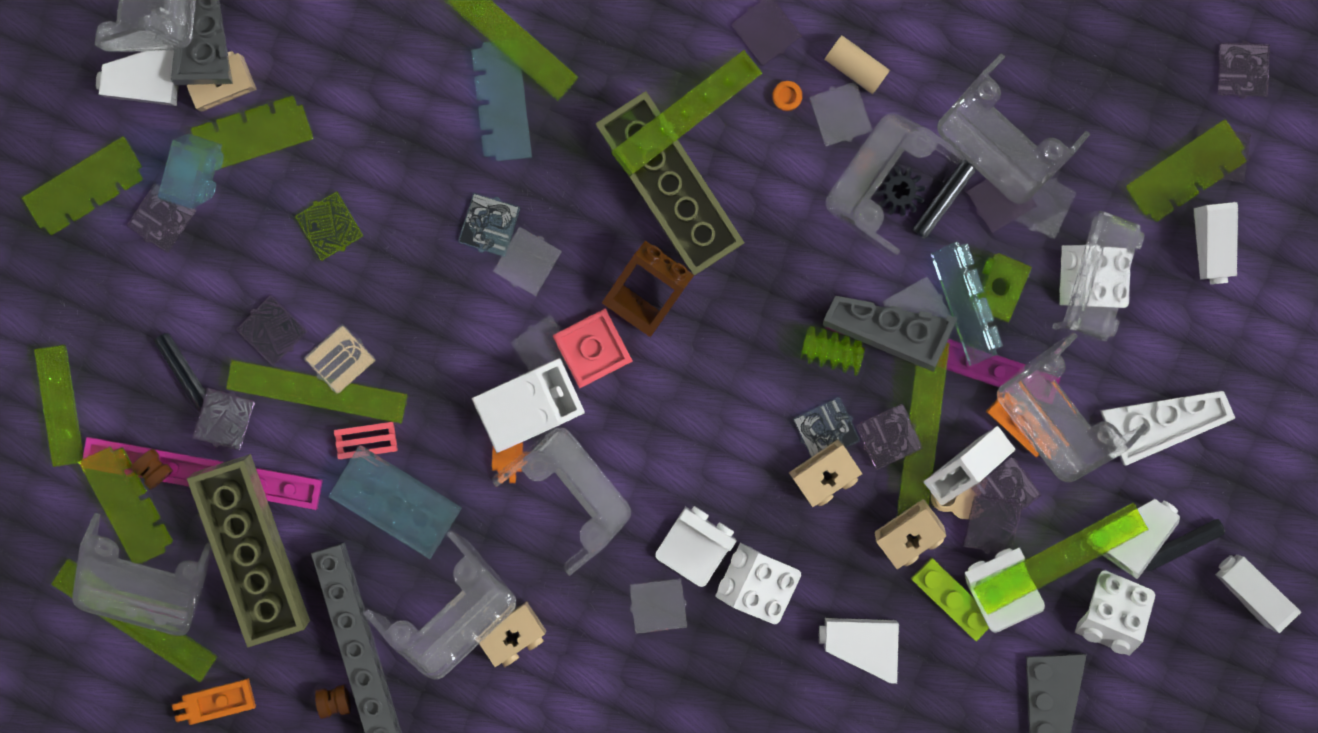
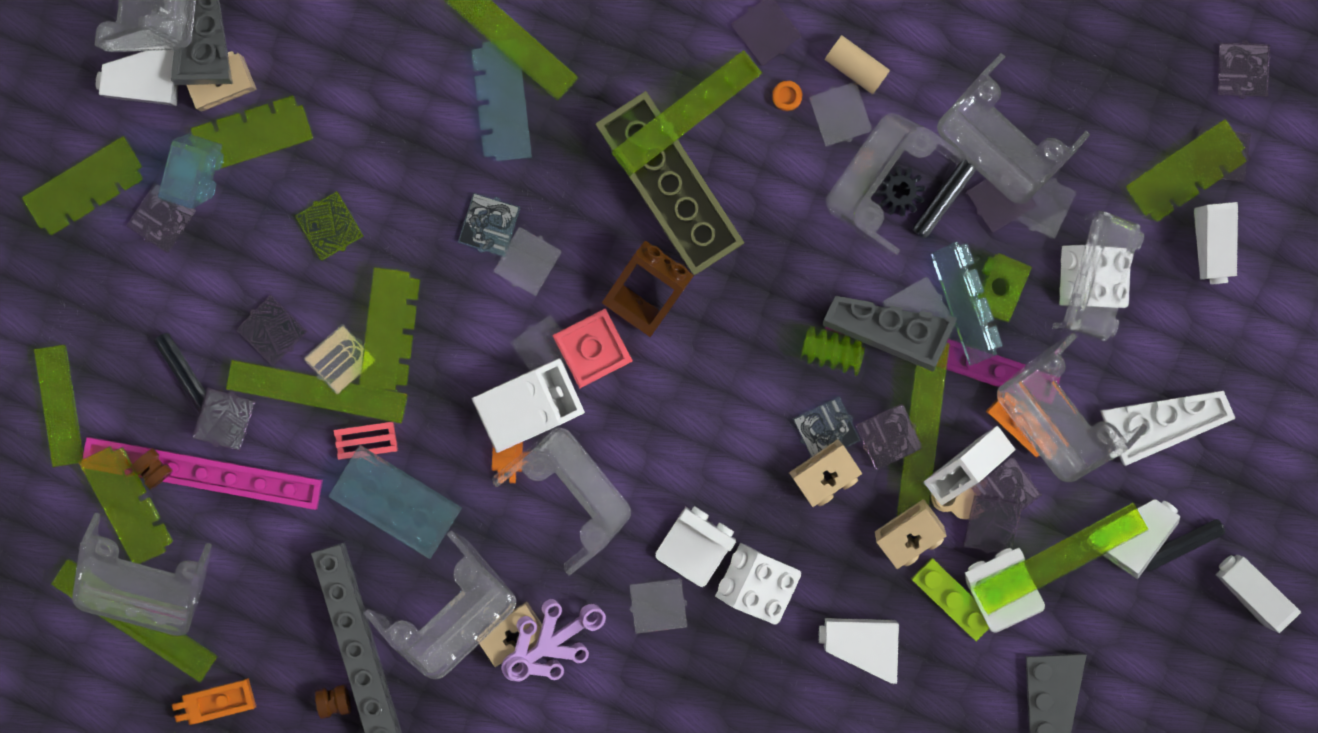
(248, 550): olive brick -> none
(384, 329): none -> clear neon green windscreen
(549, 643): none -> lavender plant
(1117, 613): white bracket -> none

